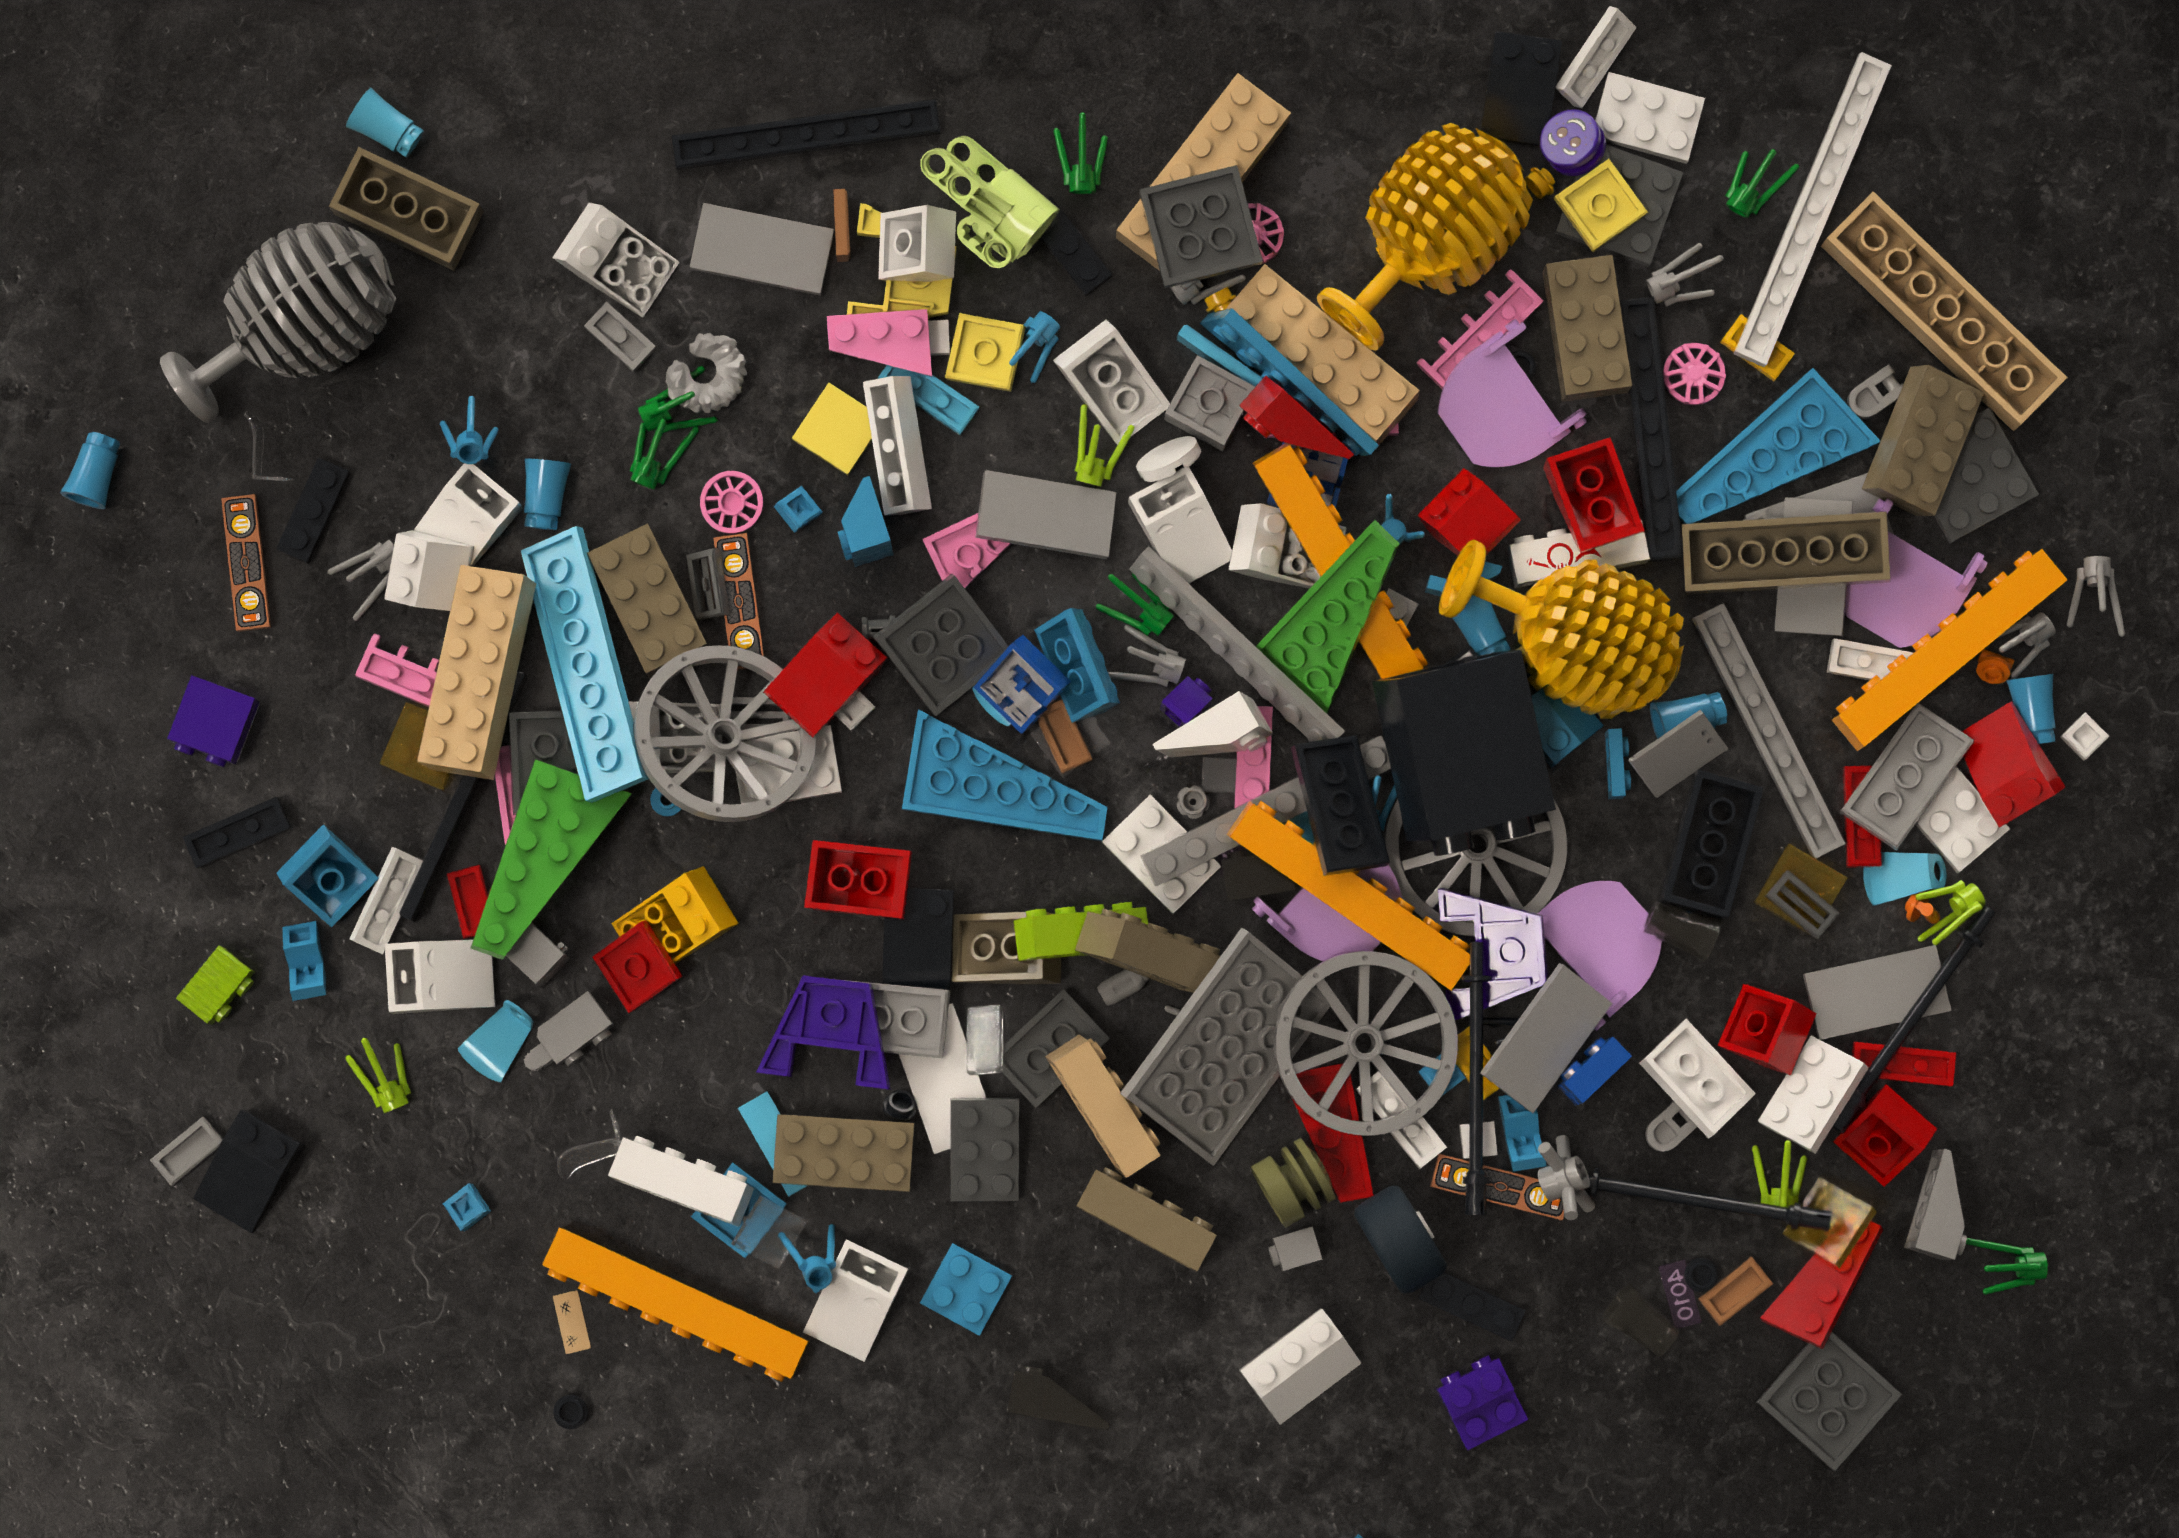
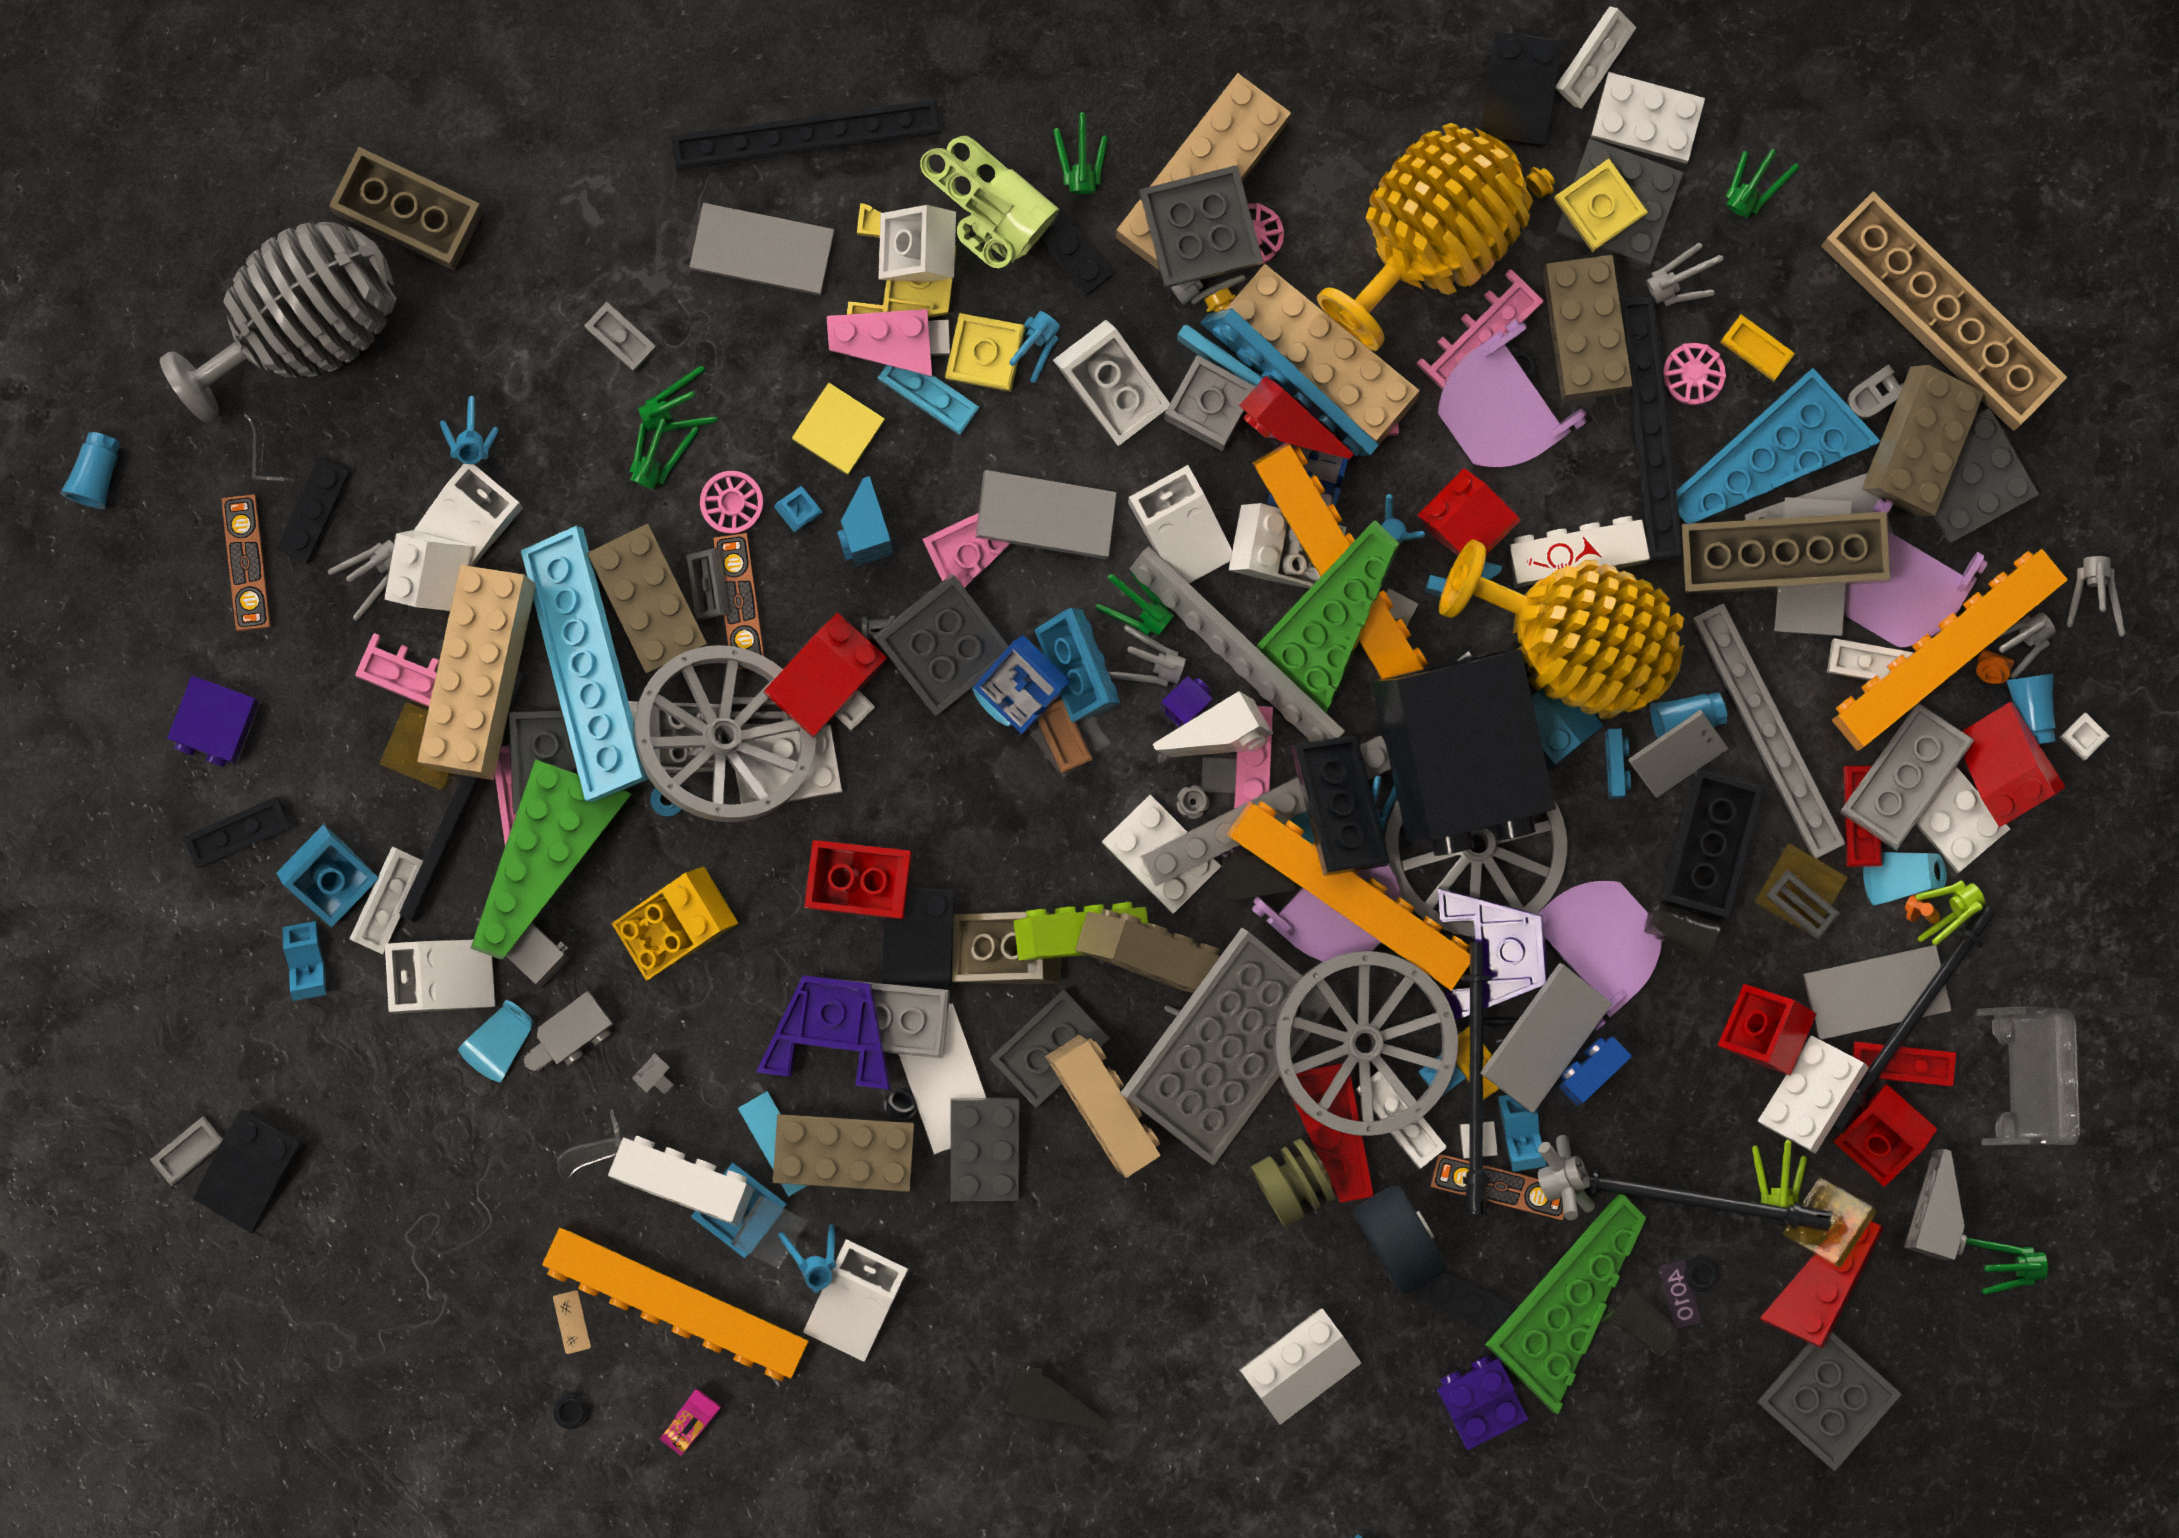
(216, 986): lime brick -> none
(384, 124): medium azure plant -> none
(390, 1093): lime plant -> none
(466, 1207): dark azure tile -> none
(469, 897): red tile -> none
(544, 492): dark azure plant -> none
(616, 259): white slope -> none
(637, 966): red tile -> none
(653, 1075): none -> light grey tile
(690, 1422): none -> dark pink leg
(724, 386): light grey piece -> none
(841, 225): medium nougat tile -> none
(897, 445): white brick -> none
(966, 1289): dark azure plate -> none
(977, 783): dark azure wing -> none
(984, 1040): clear tile -> none
(1088, 467): lime plant -> none
(1121, 986): light grey piece -> none
(1147, 1220): dark tan brick -> none
(1163, 459): white tile -> none
(1295, 1249): light grey brick -> none
(1481, 627): dark azure plant -> none
(1563, 1311): none -> bright green wing
(1572, 142): head -> none
(1593, 495): red slope -> none
(1664, 1133): light grey plate -> none
(1697, 1078): white plate -> none
(1735, 1291): medium nougat tile -> none
(1812, 209): white plate -> none
(2041, 1076): none -> clear windscreen

